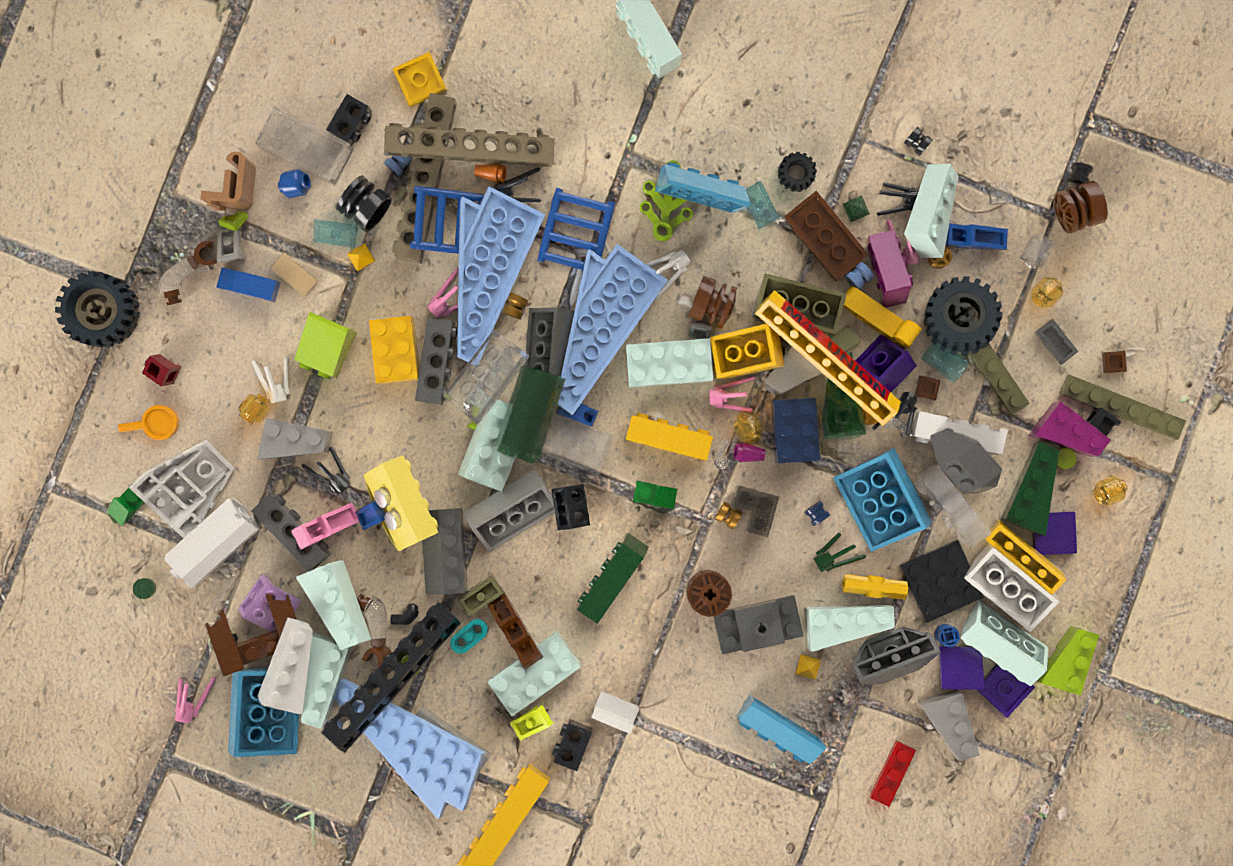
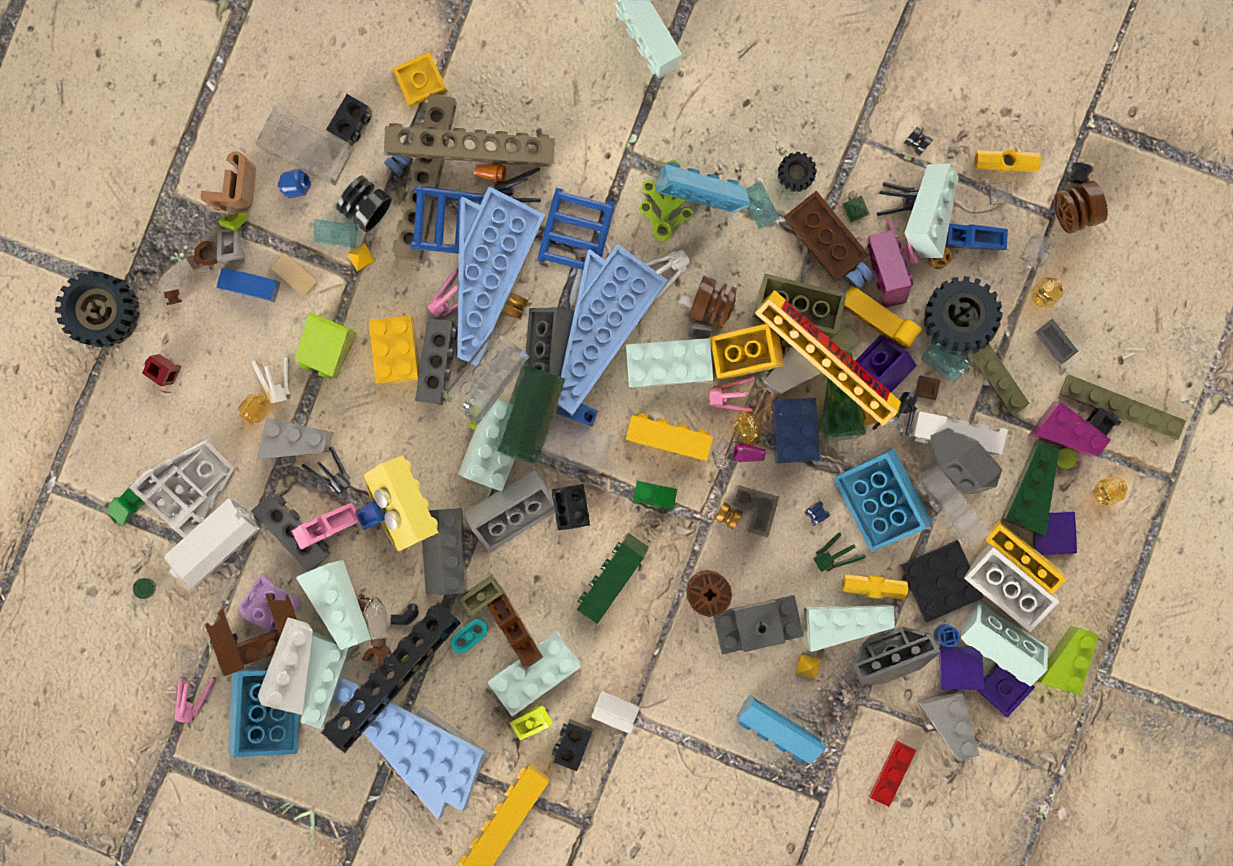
(157, 422): light orange piece -> none
(995, 161): none -> yellow piece
(1114, 362): reddish brown tile -> none

